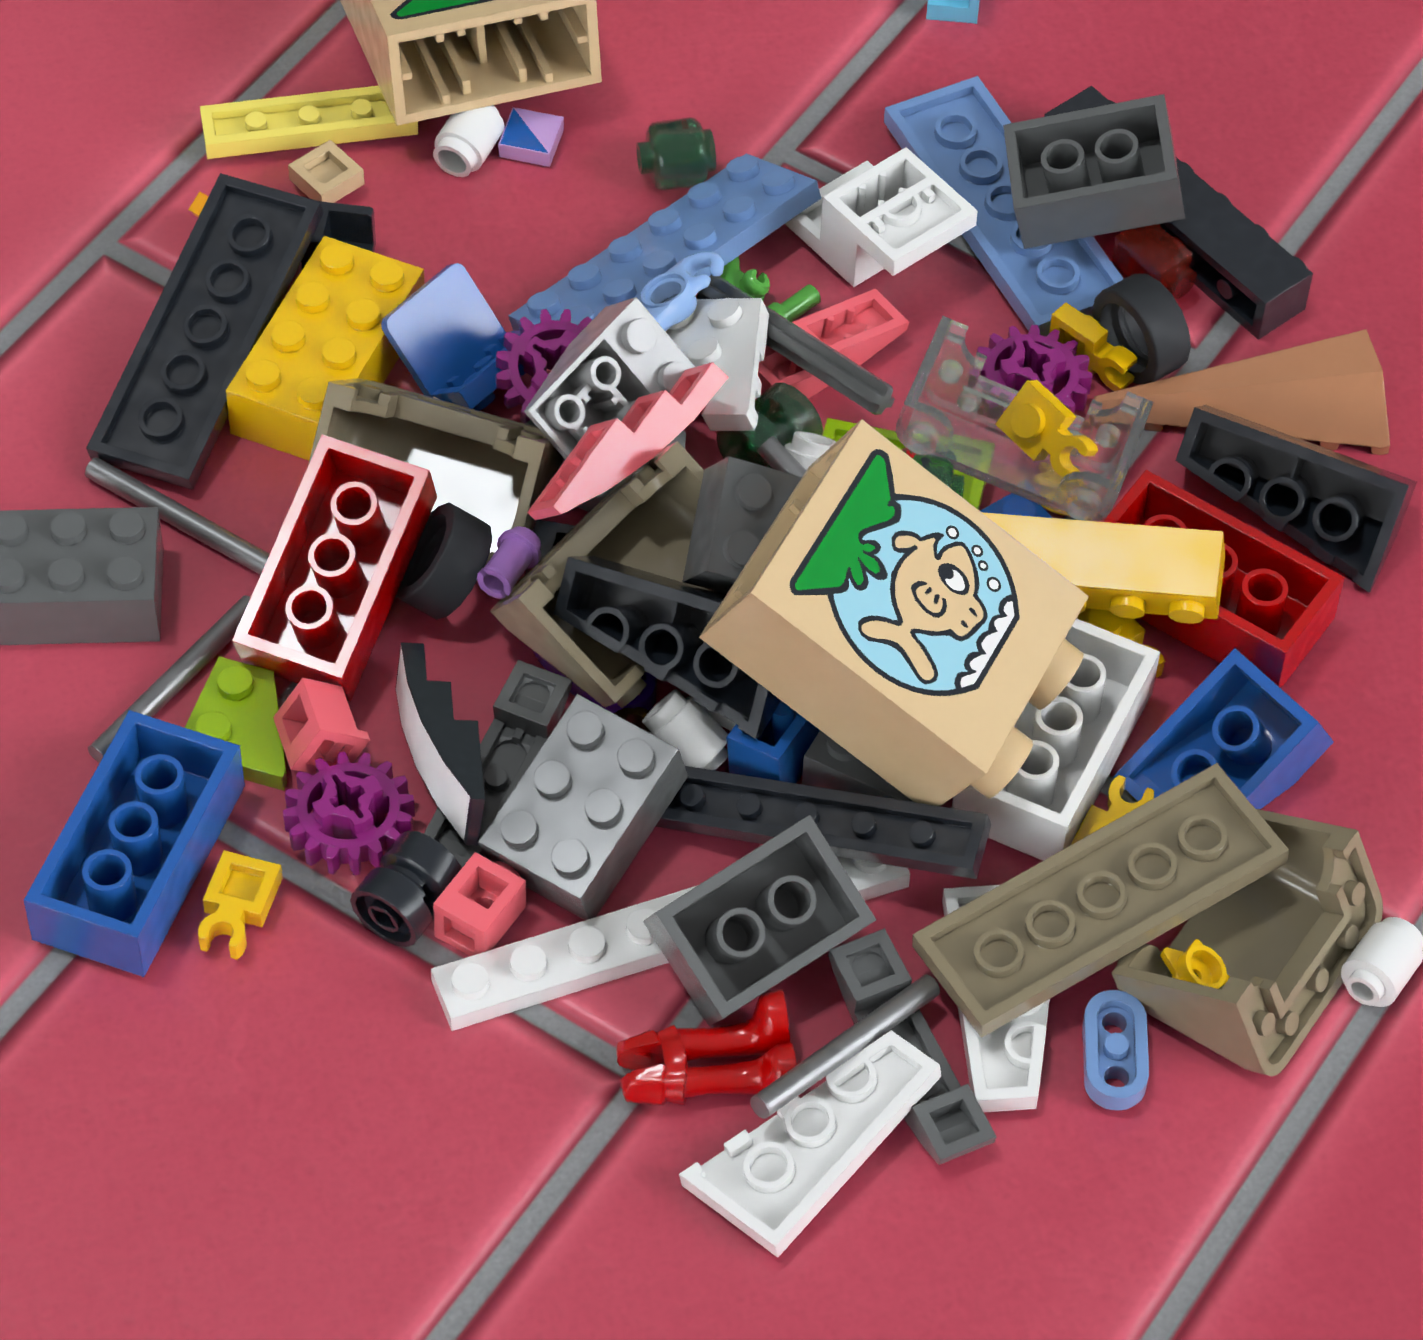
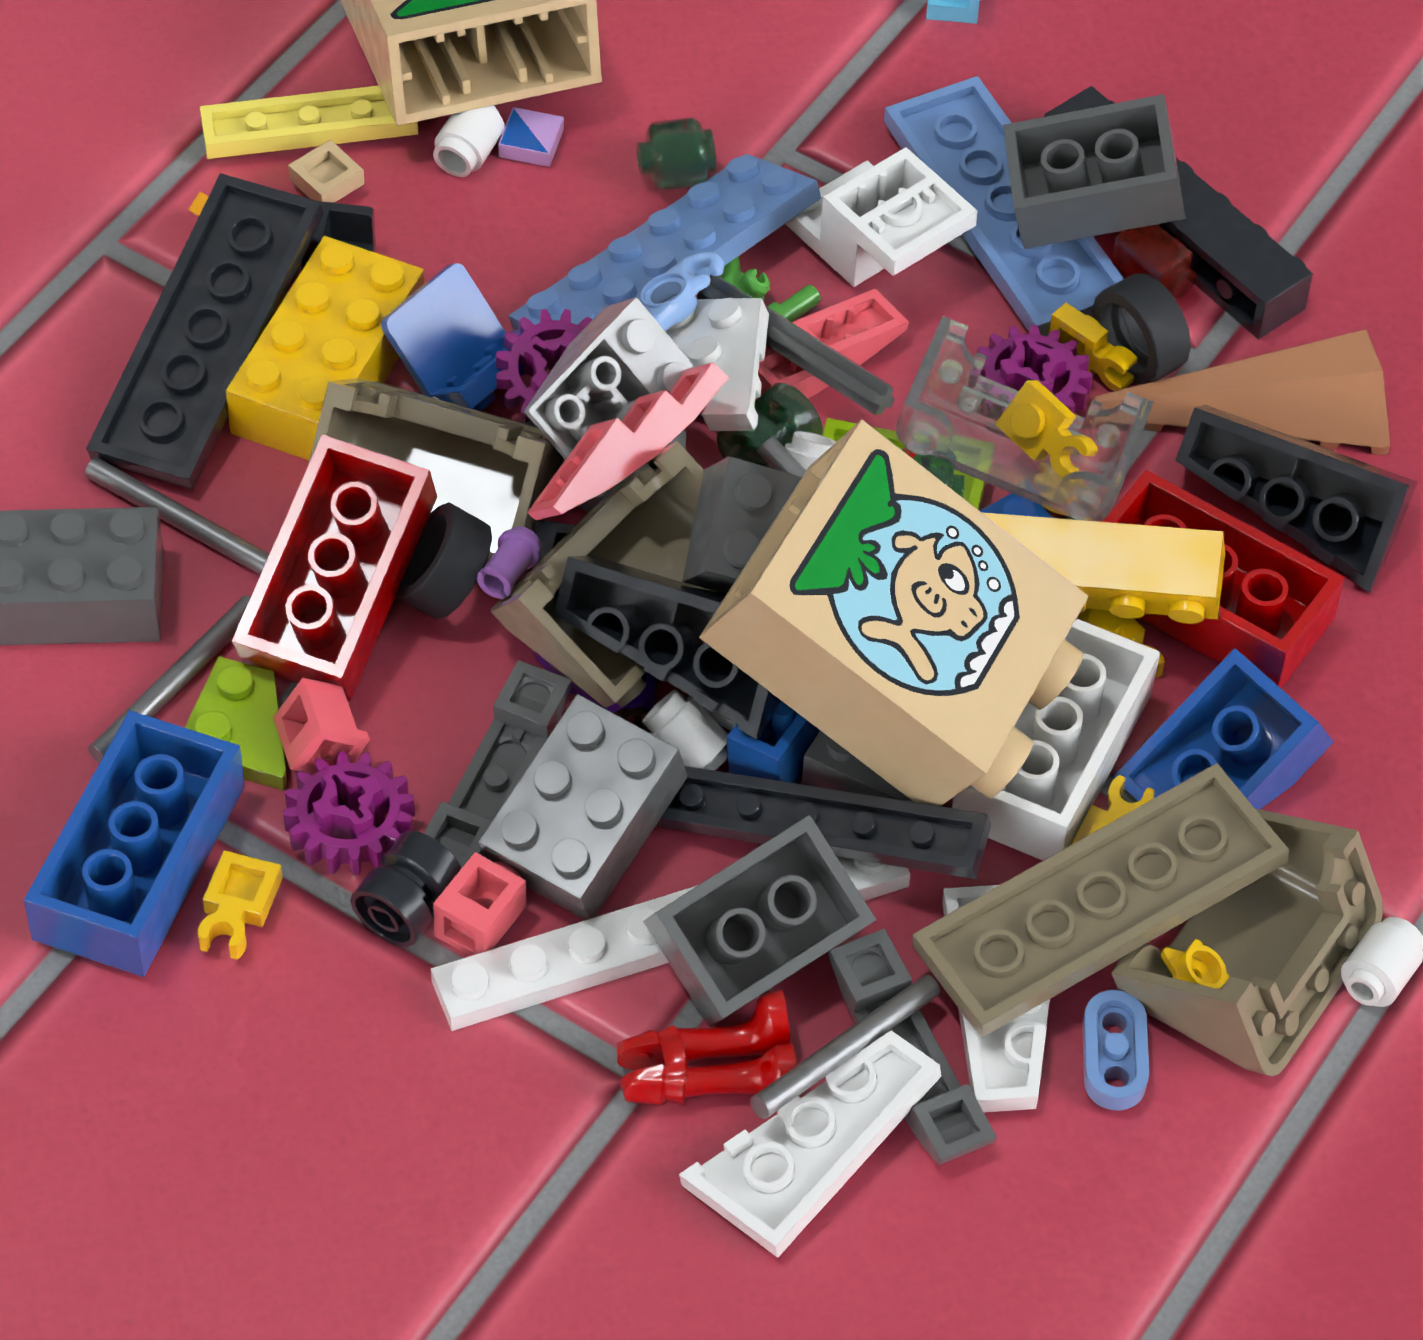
(441, 747): black slope -> none

